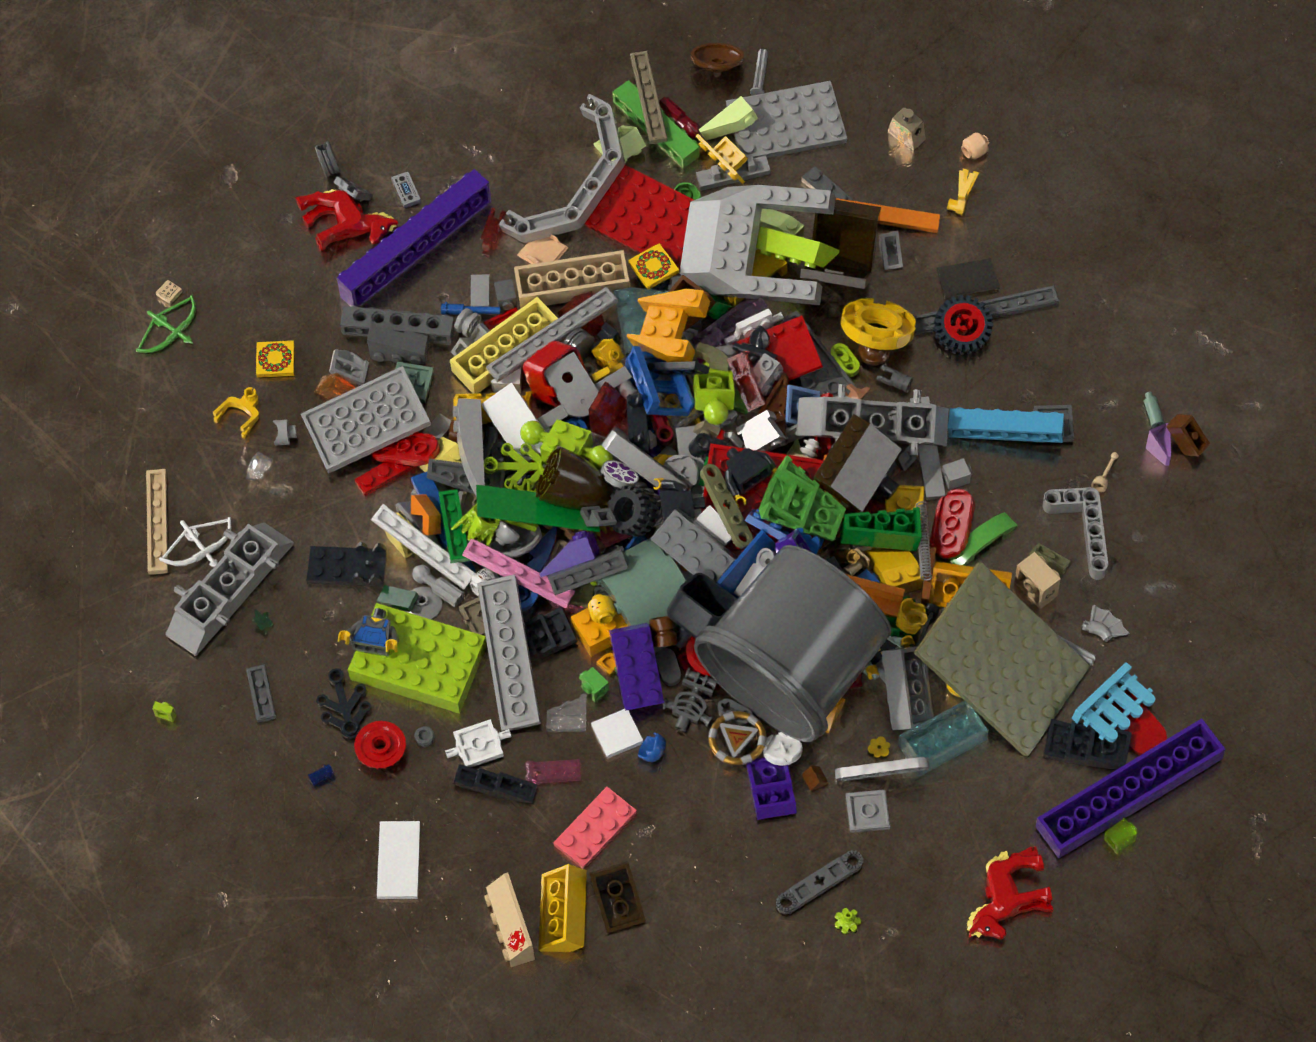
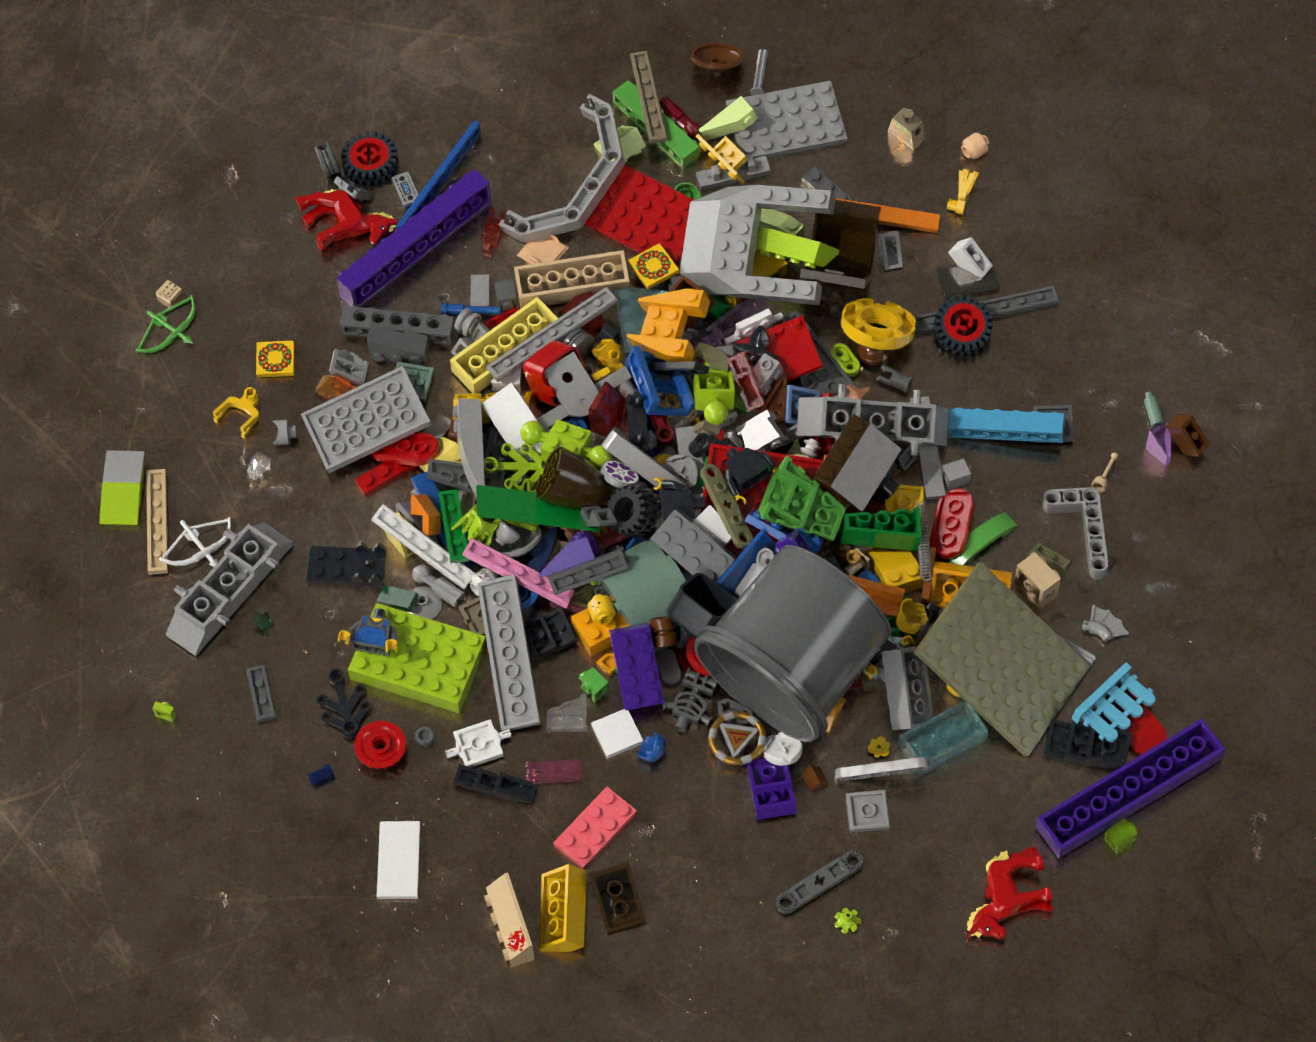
(122, 487): none -> lime slope
(356, 158): none -> wheel
(443, 172): none -> blue tile
(970, 257): none -> white slope

